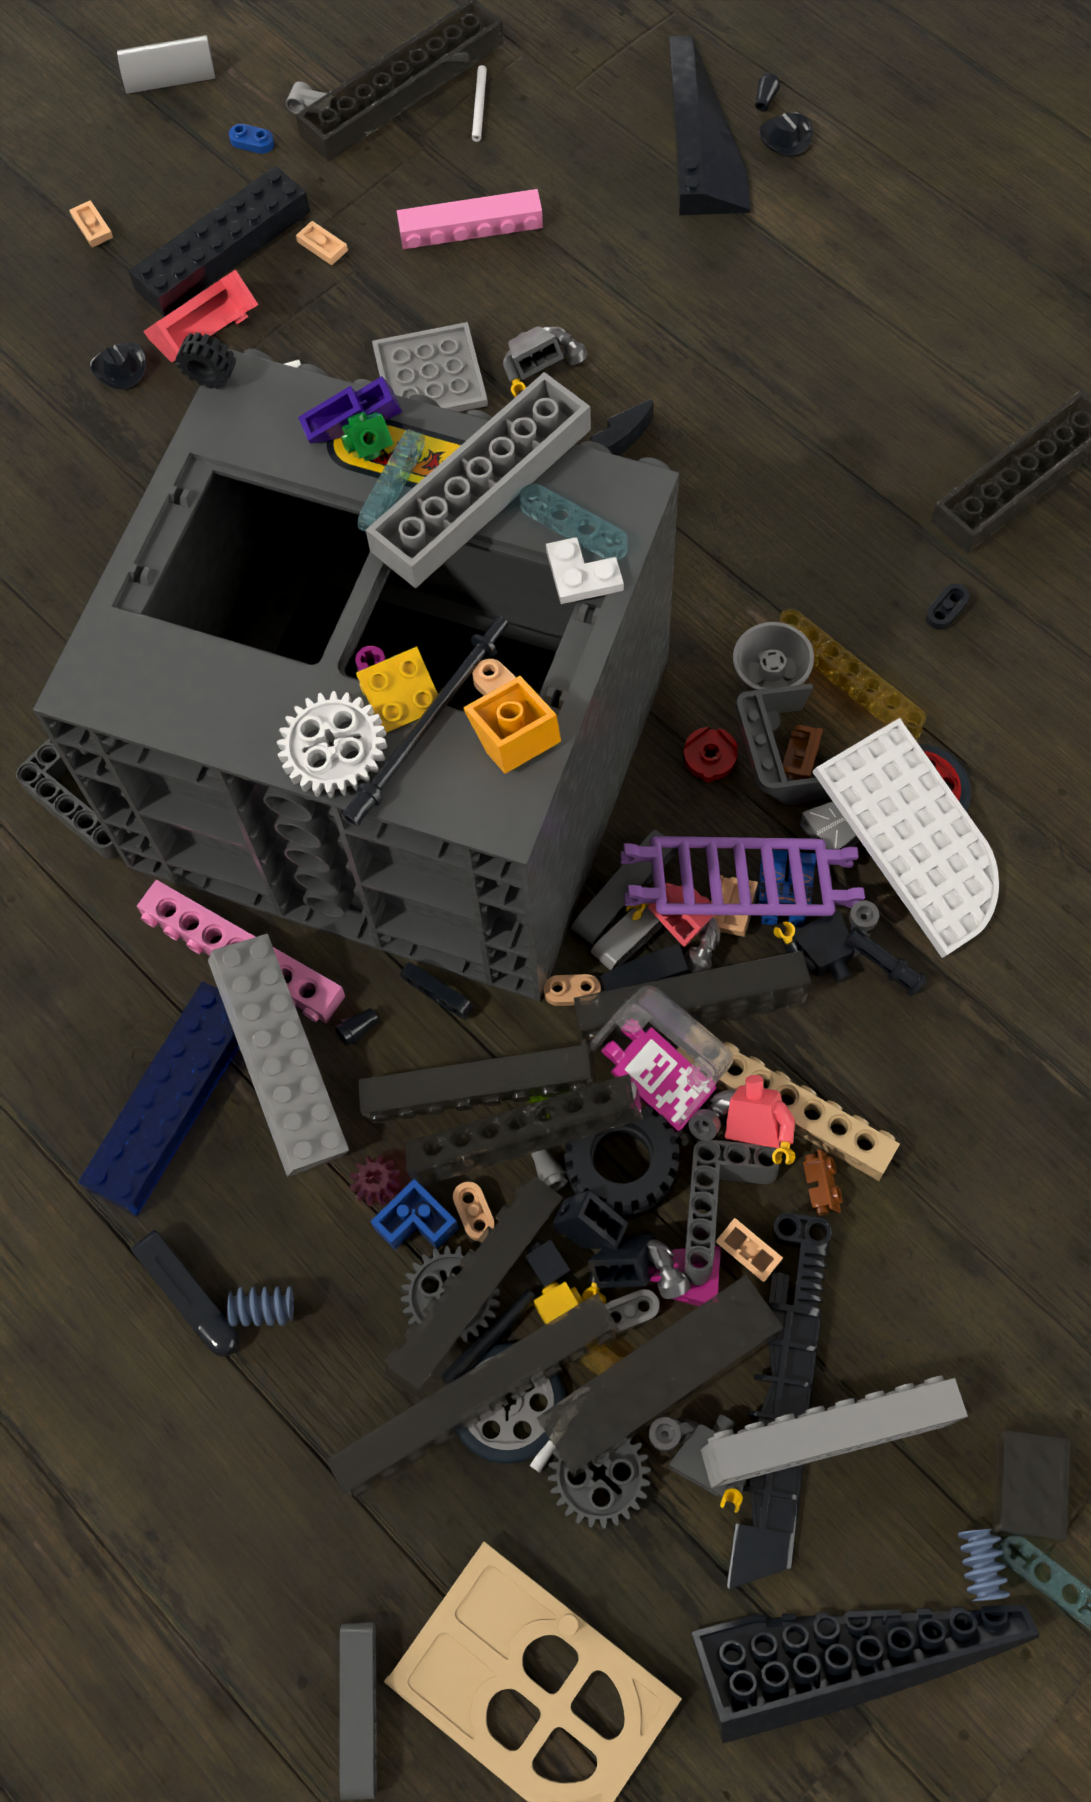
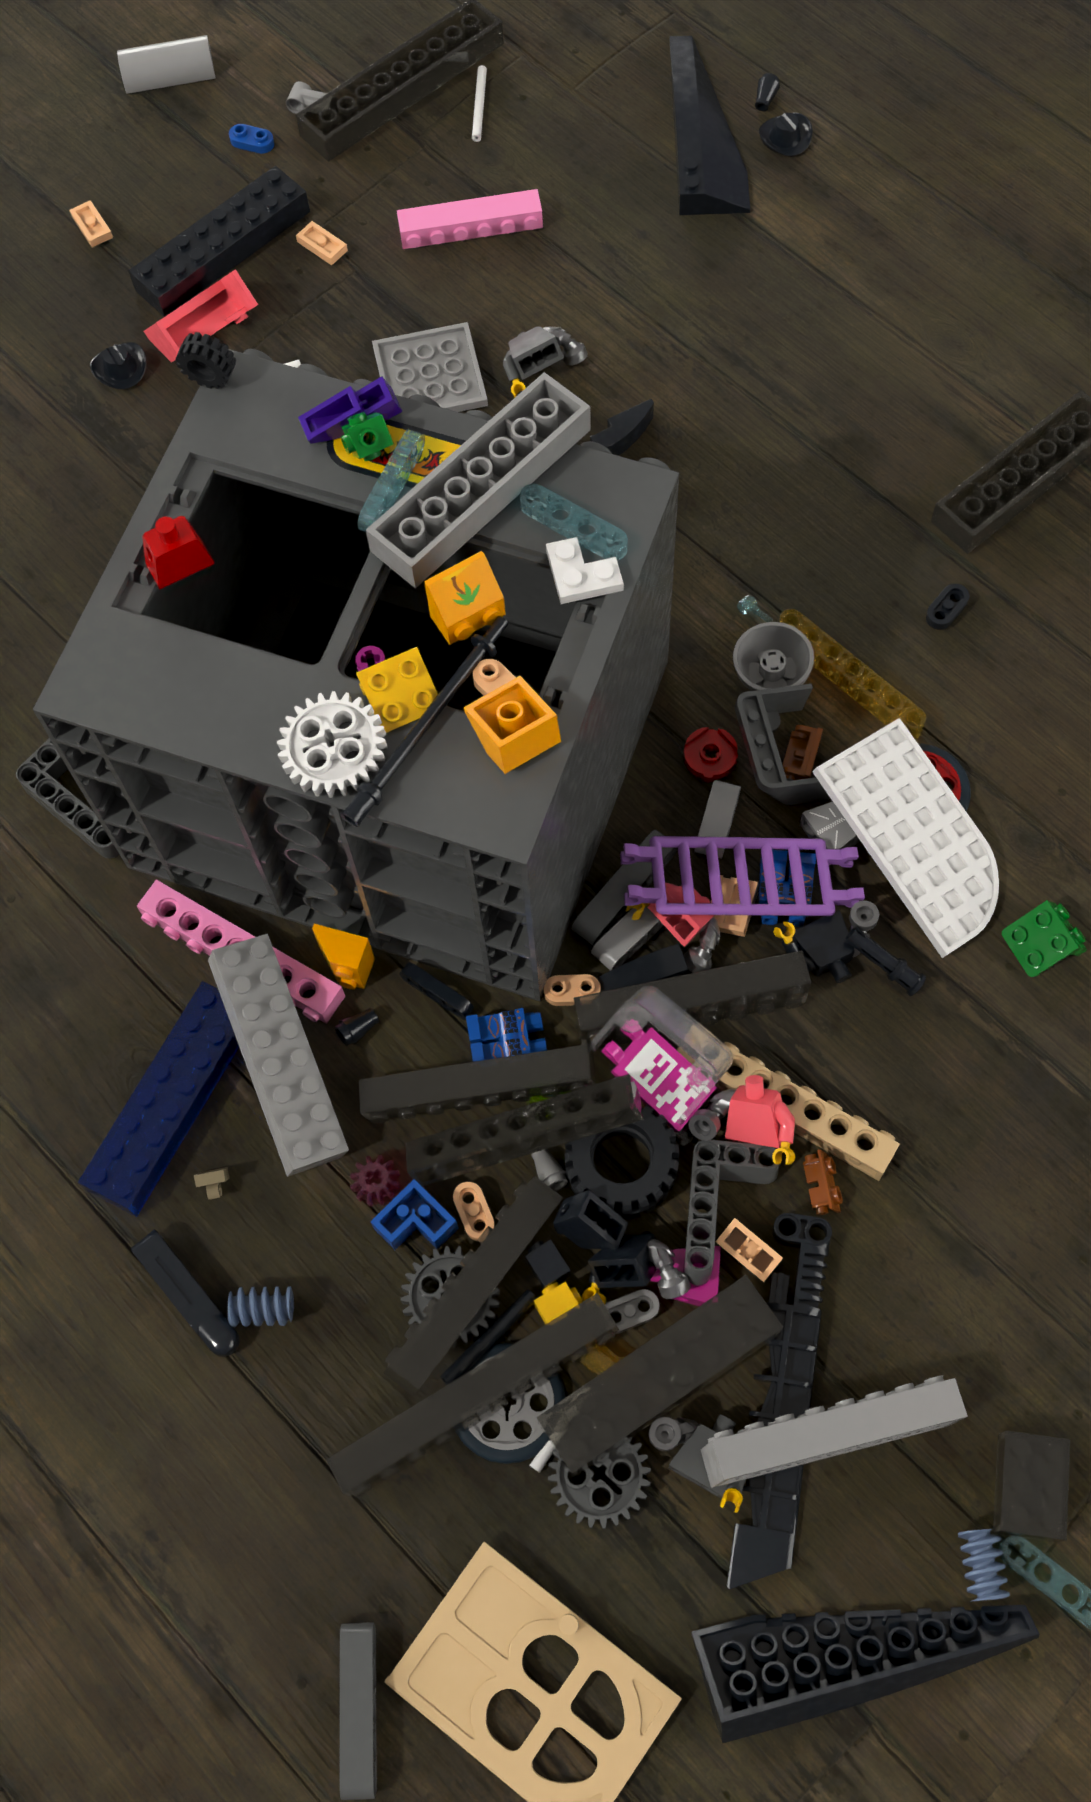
(174, 551): none -> red torso
(212, 1180): none -> dark tan tile
(346, 954): none -> light orange slope
(464, 598): none -> light orange slope
(504, 1034): none -> blue hips
(719, 813): none -> light grey beam
(749, 604): none -> clear light blue hand
(1043, 938): none -> green bracket

